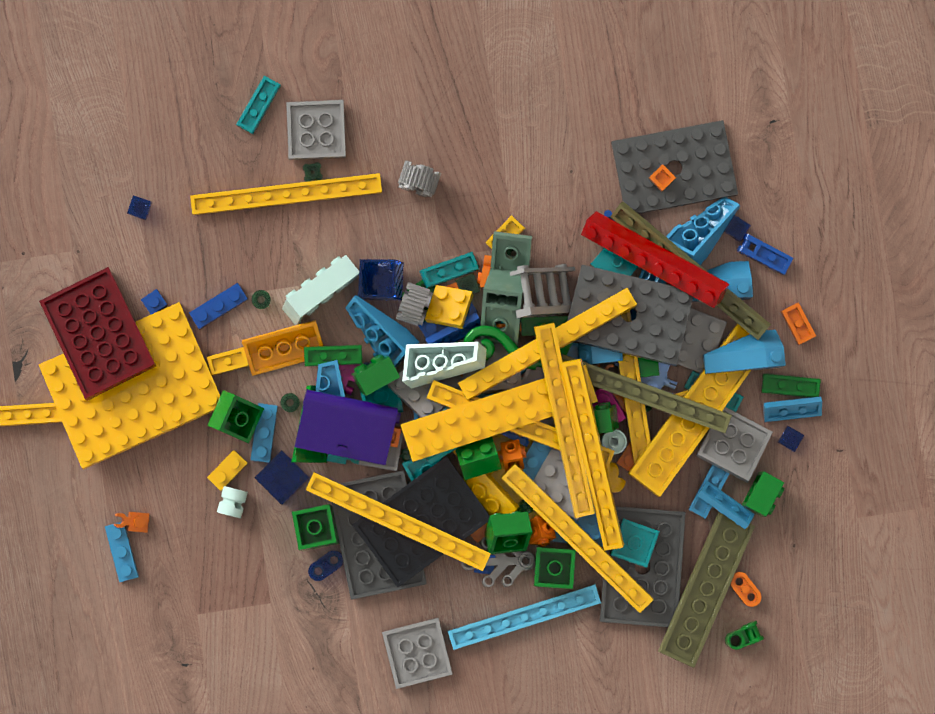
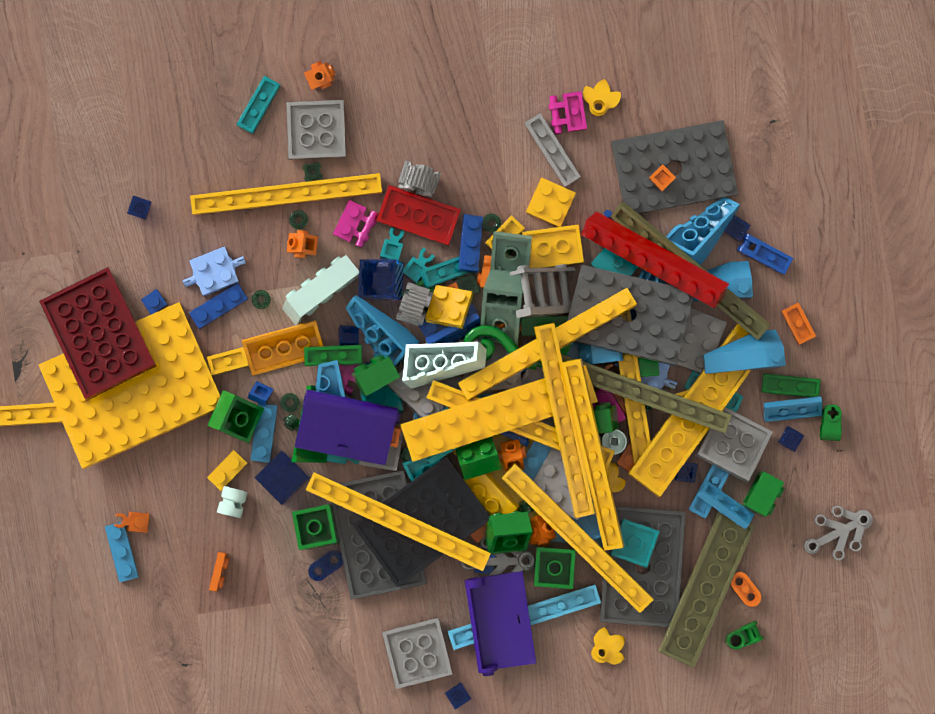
(214, 271): none -> light blue plate
(221, 563): none -> orange plate
(260, 393): none -> blue plate
(291, 422): none -> clear green plate
(294, 215): none -> clear green plate
(302, 244): none -> orange brick
(314, 78): none -> orange brick
(348, 335): none -> clear blue plate
(350, 220): none -> dark pink plate
(392, 248): none -> teal plate
(415, 265): none -> teal plate
(418, 215): none -> red plate
(458, 695): none -> clear blue plate
(470, 243): none -> blue plate
(494, 612): none -> dark purple door
(495, 218): none -> clear green plate
(550, 202): none -> yellow plate
(552, 150): none -> light grey plate
(555, 246): none -> yellow plate
(574, 112): none -> dark pink plate
(601, 95): none -> yellow plate
(610, 645): none -> yellow plate
(687, 473): none -> clear blue plate
(831, 427): none -> green piece
(841, 531): none -> light grey plant

